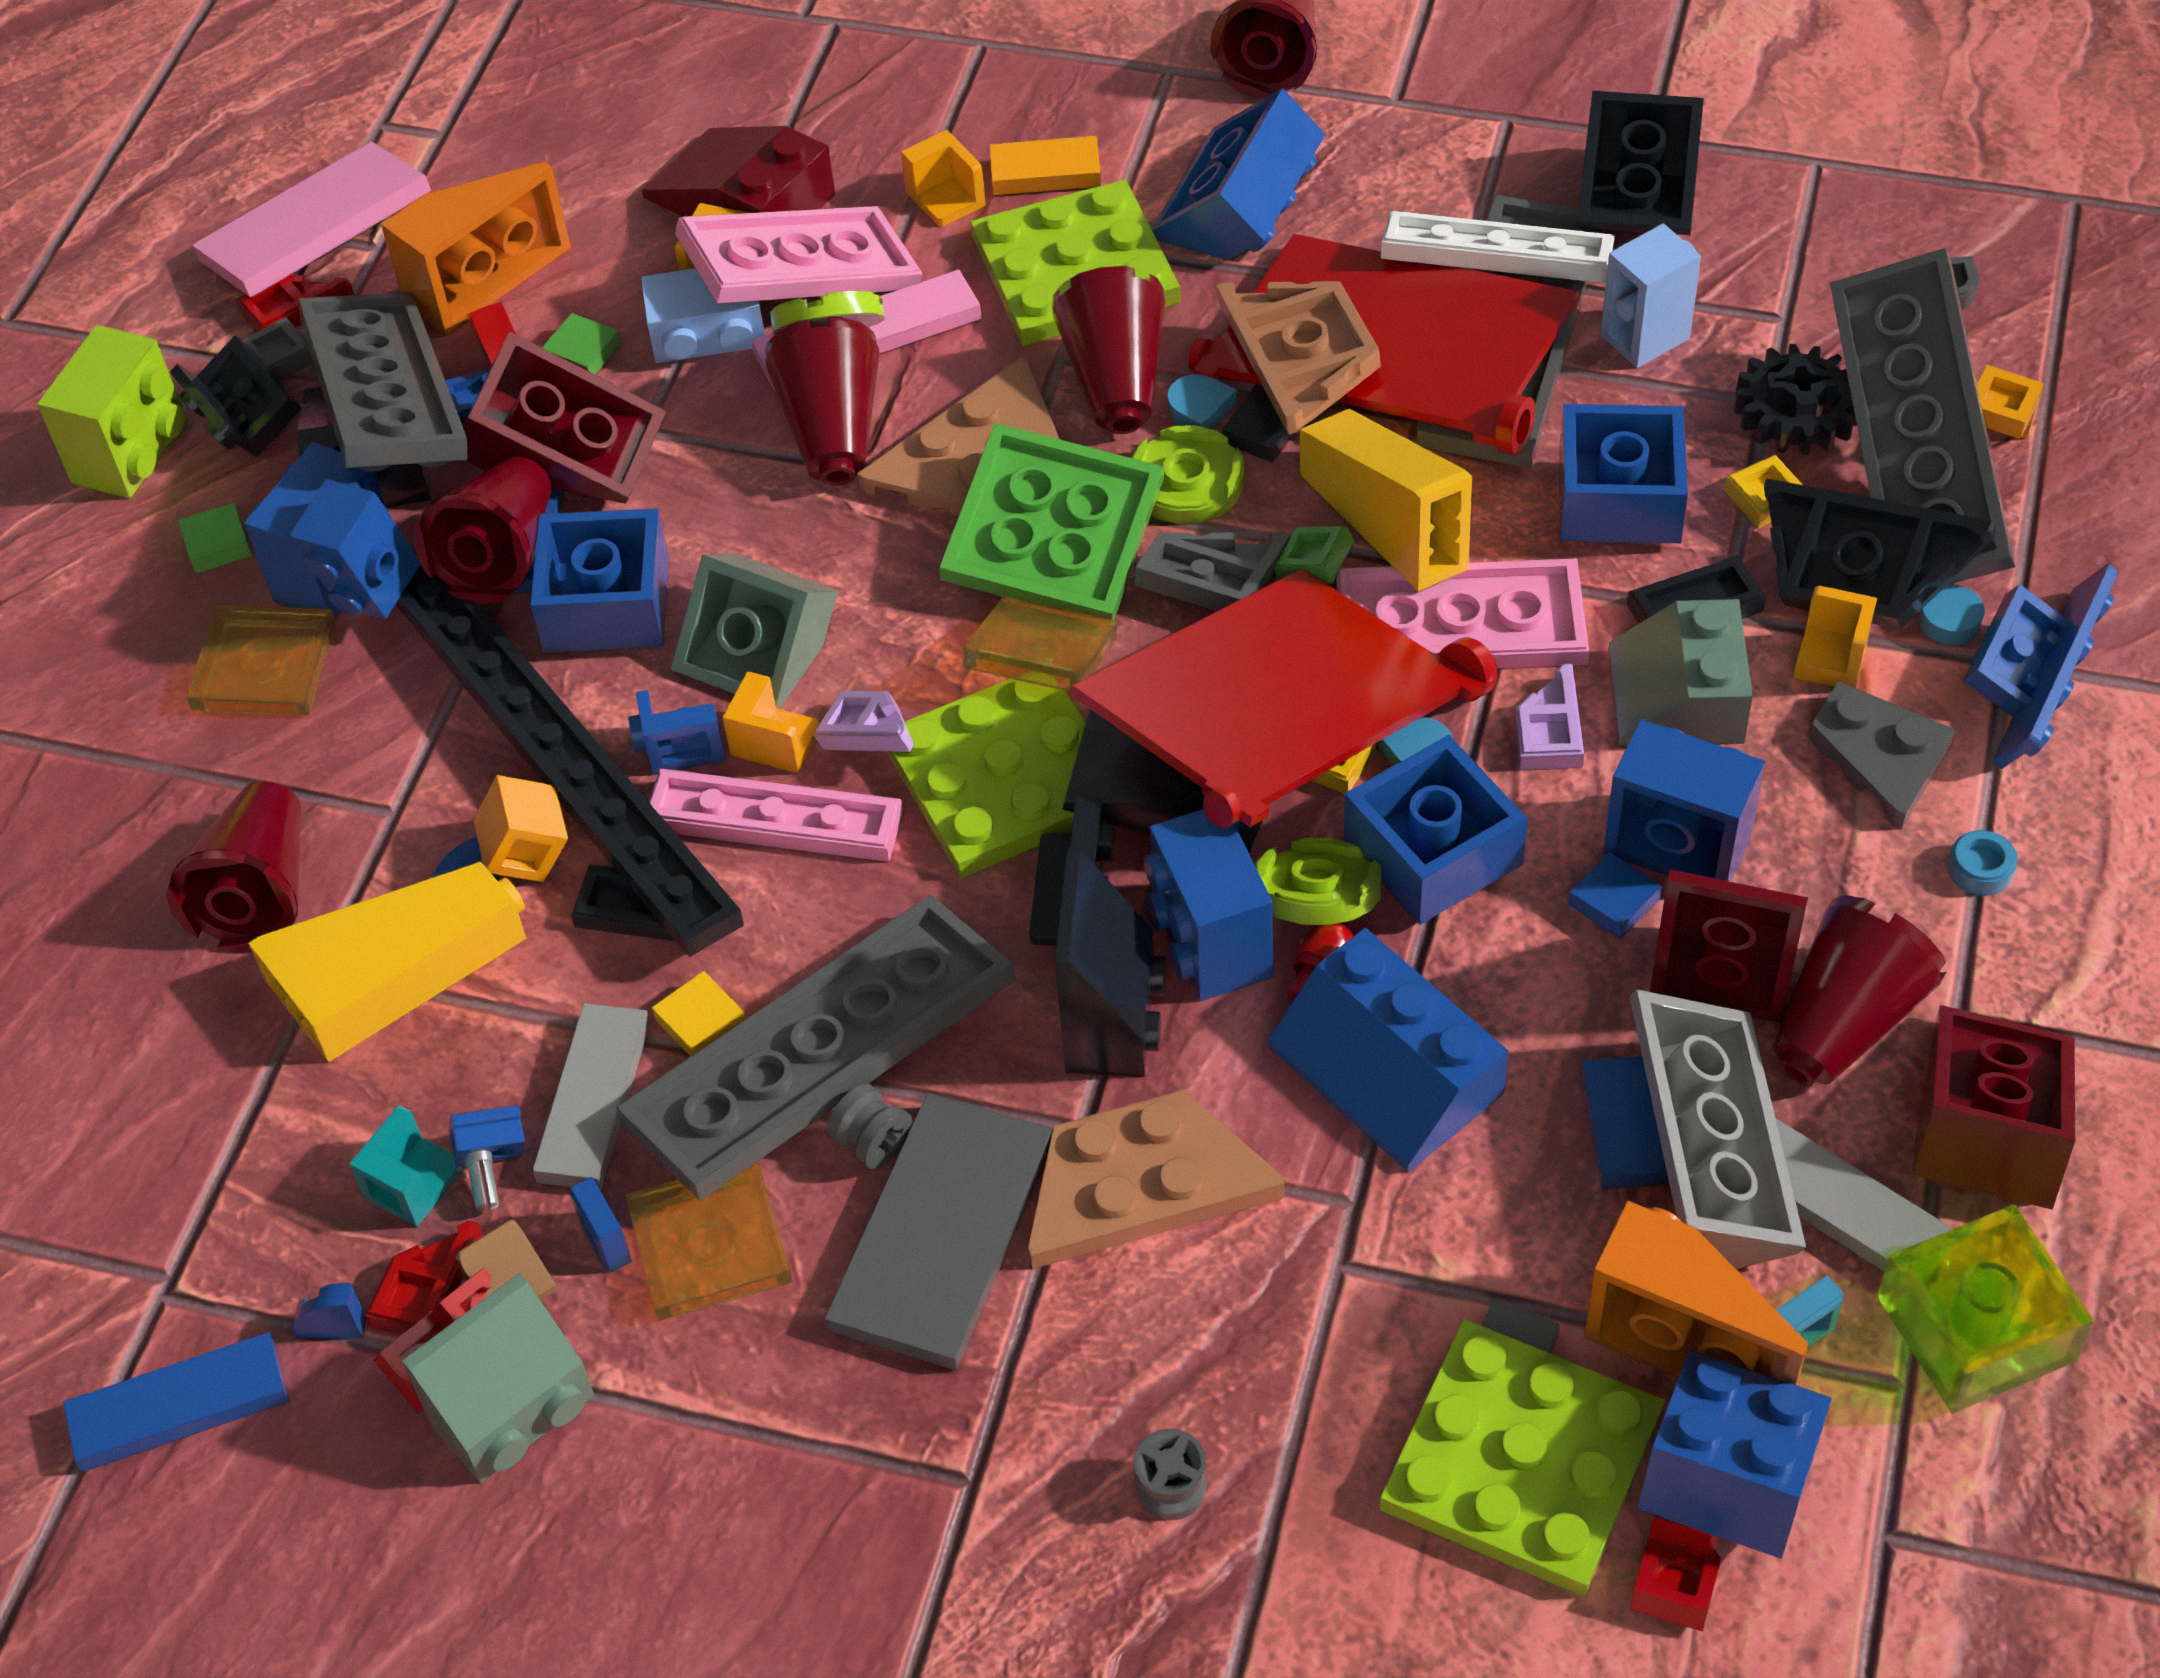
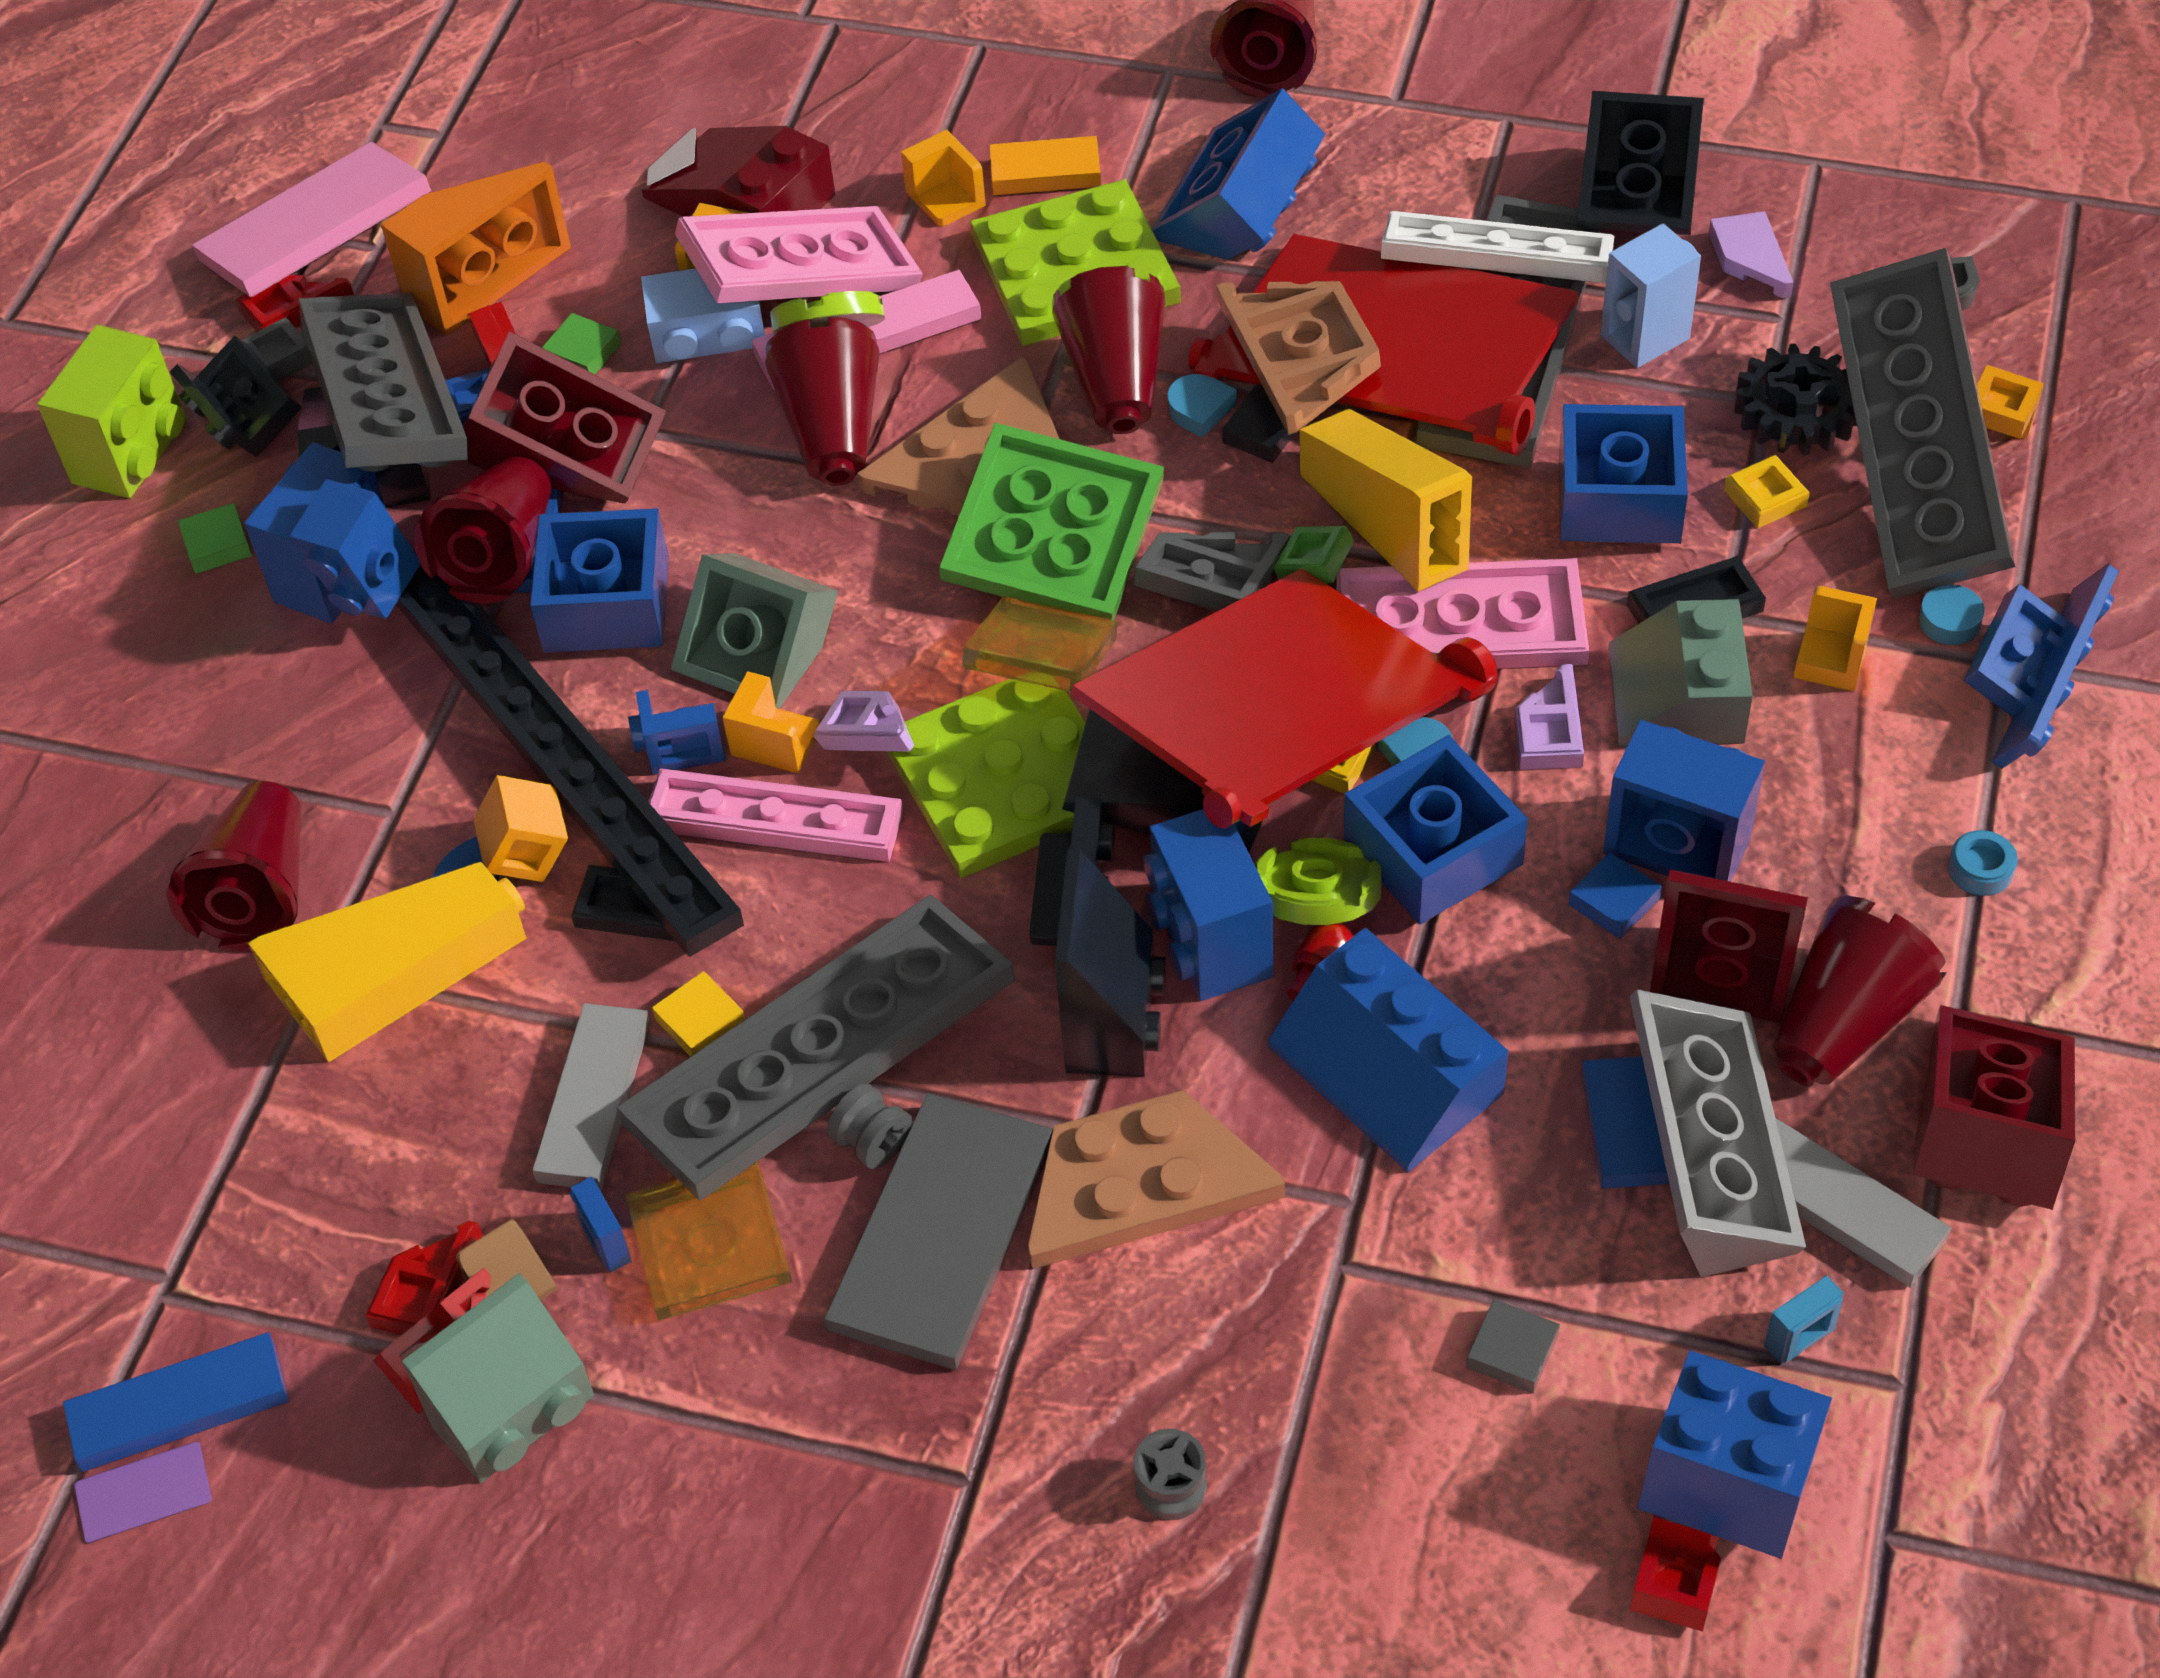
(142, 1492): none -> medium lavender sticker
(261, 660): clear yellow tile -> none
(331, 1314): blue tile -> none
(404, 1169): teal panel -> none
(479, 1140): blue piece -> none
(676, 158): none -> white sticker
(1199, 473): lime tile -> none
(1523, 1457): lime plate -> none
(1673, 1292): orange slope -> none
(1750, 249): none -> lavender tile
(1868, 548): black wing -> none
(1881, 747): dark grey wing -> none
(1984, 1308): clear neon green brick -> none

